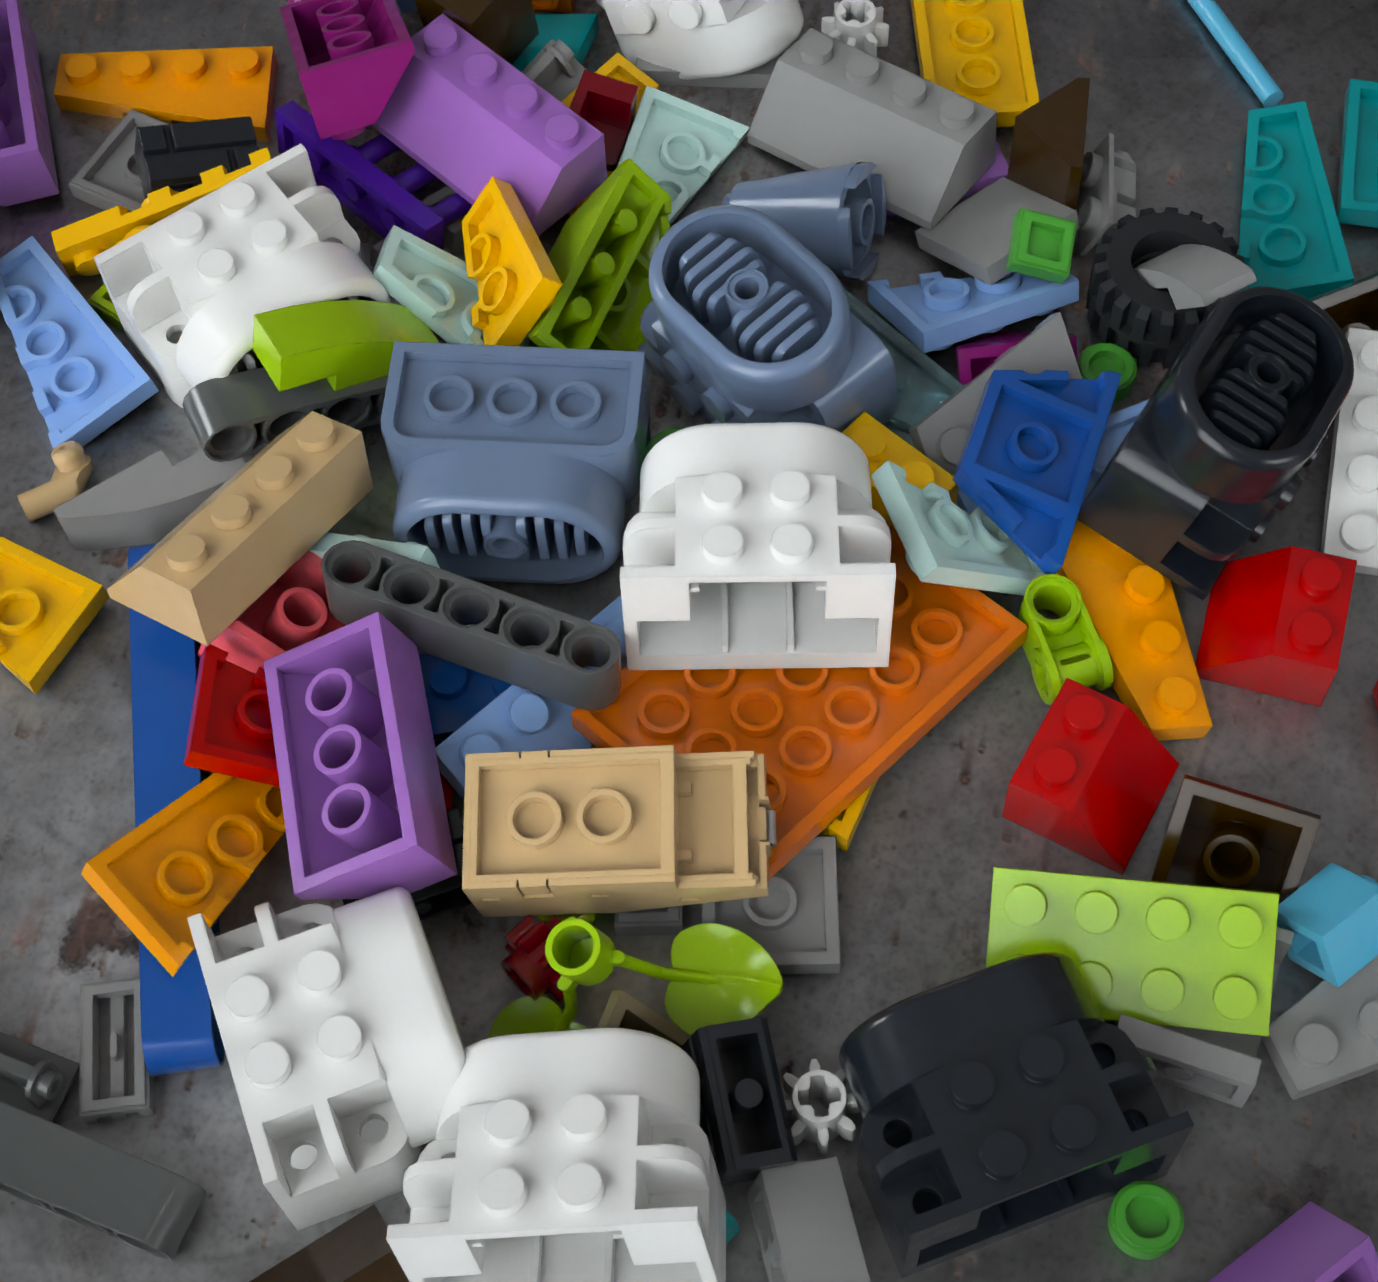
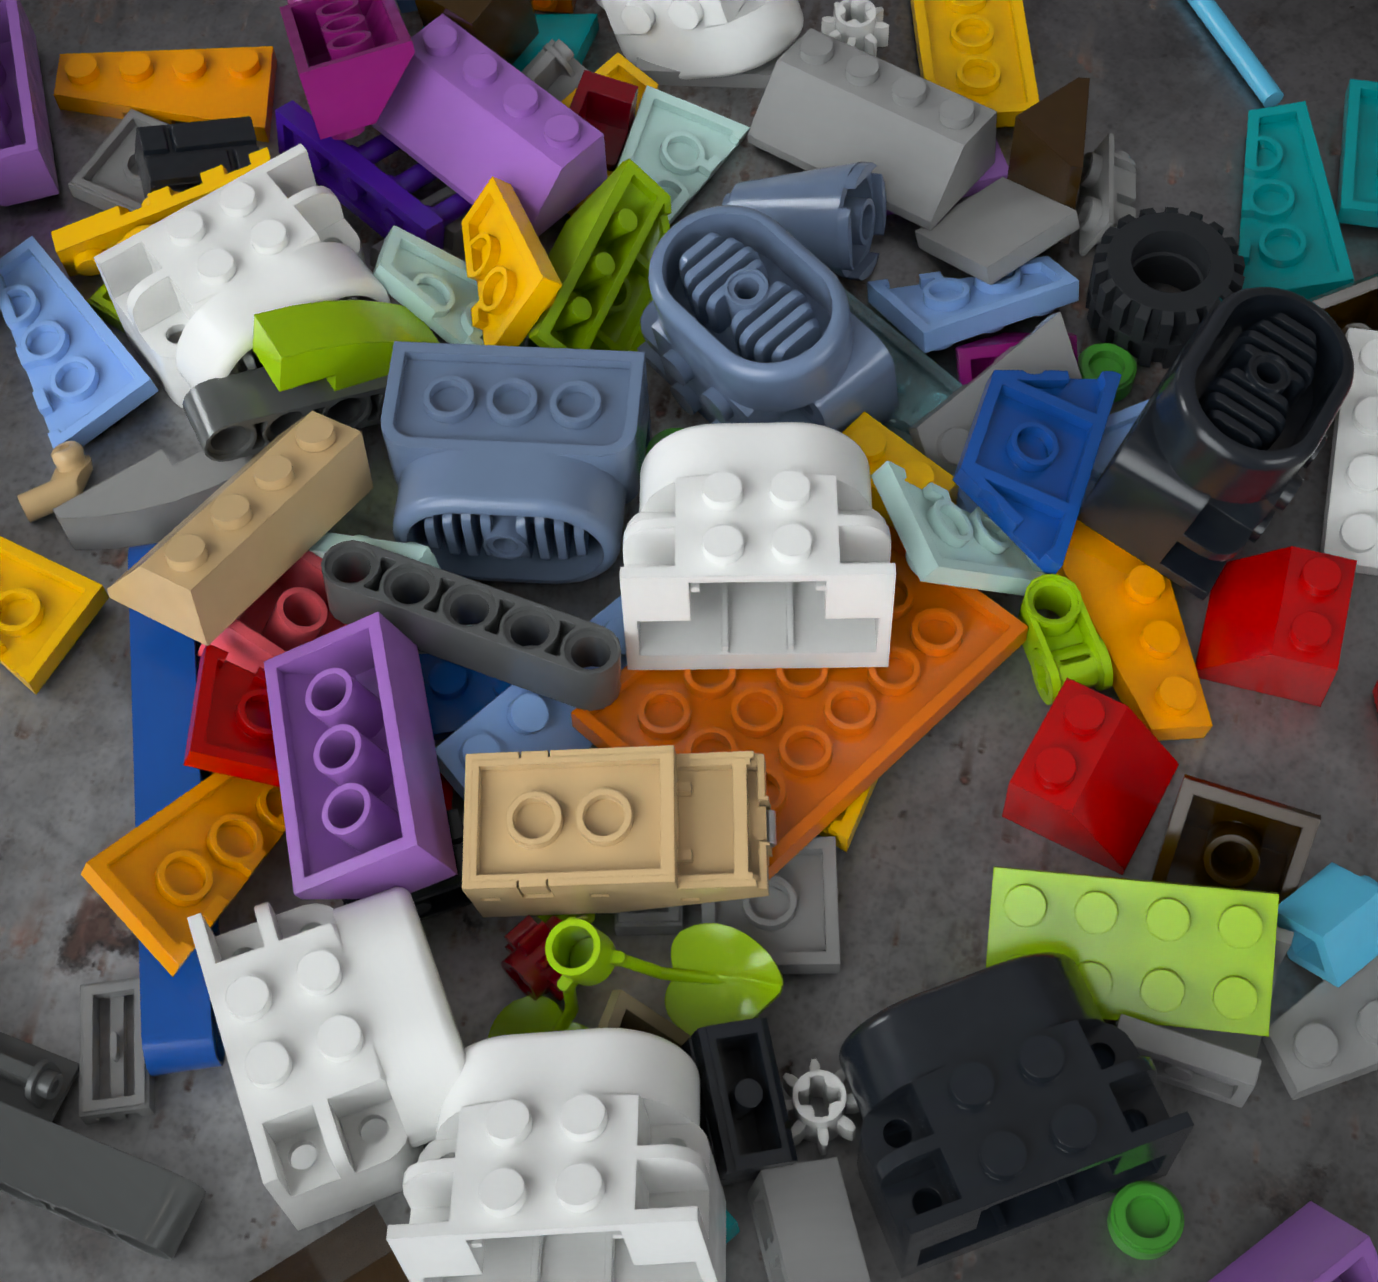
(1041, 245): bright green tile -> none
(1195, 275): light grey slope -> none

